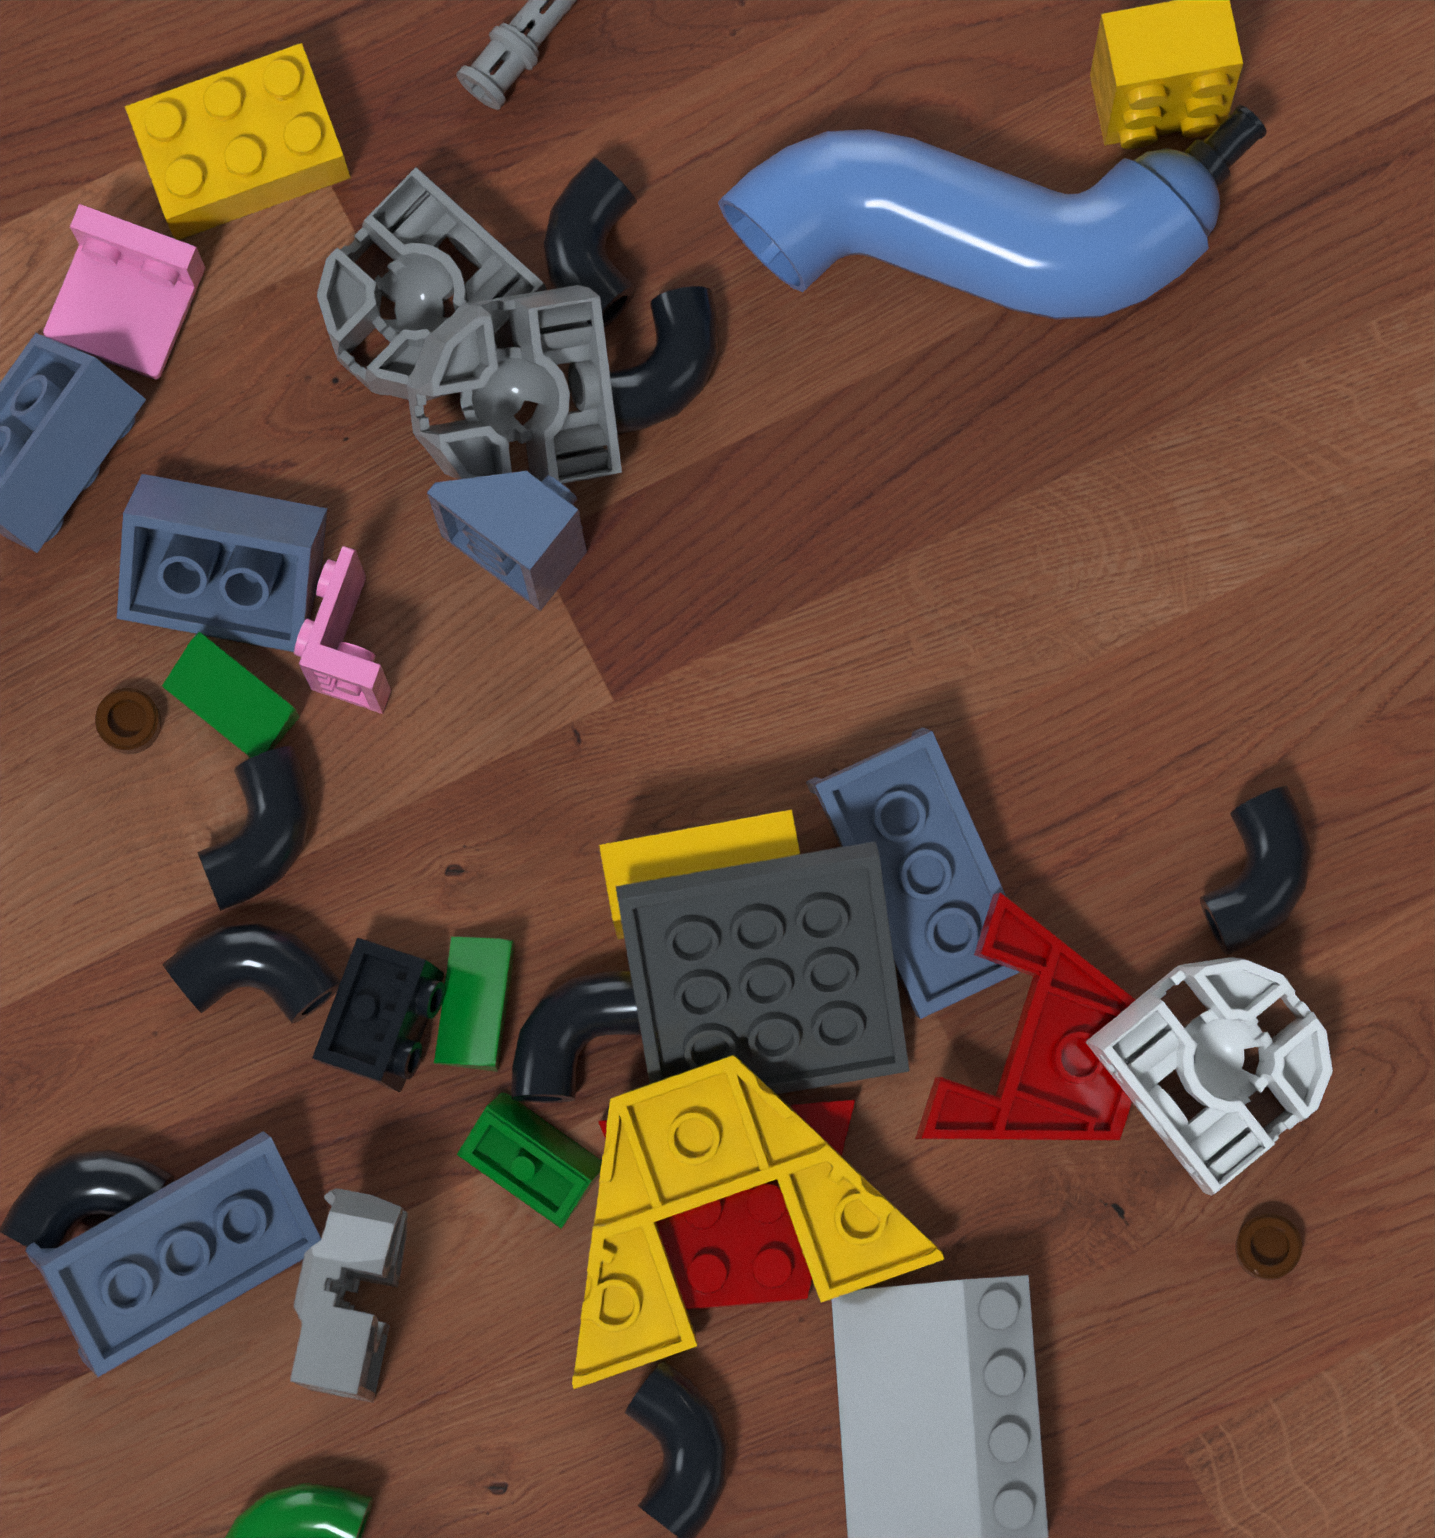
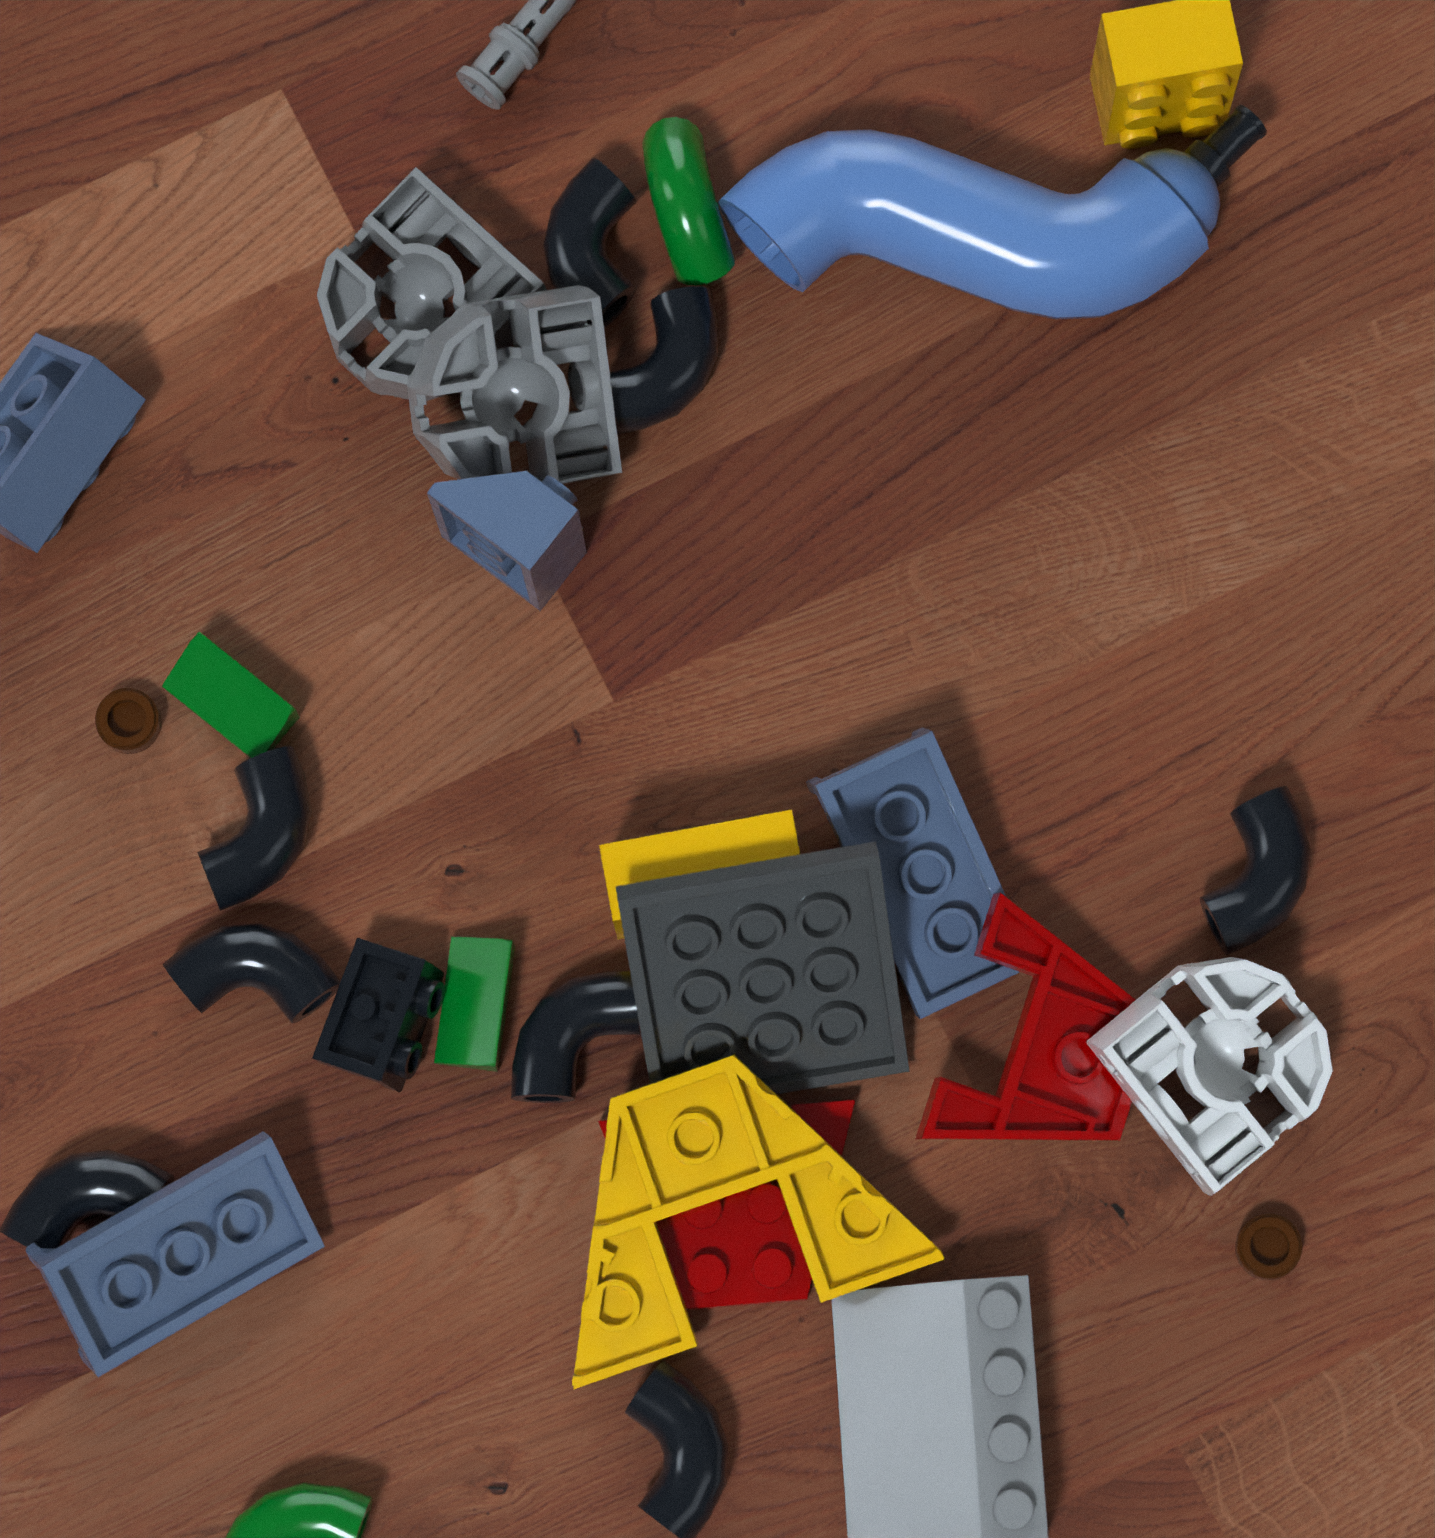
(124, 293): bright pink bracket -> none
(219, 562): sand blue slope -> none
(237, 142): yellow brick -> none
(327, 661): bright pink bracket -> none
(337, 1346): light grey connector -> none
(531, 1159): green slope -> none
(686, 202): none -> green cylinder

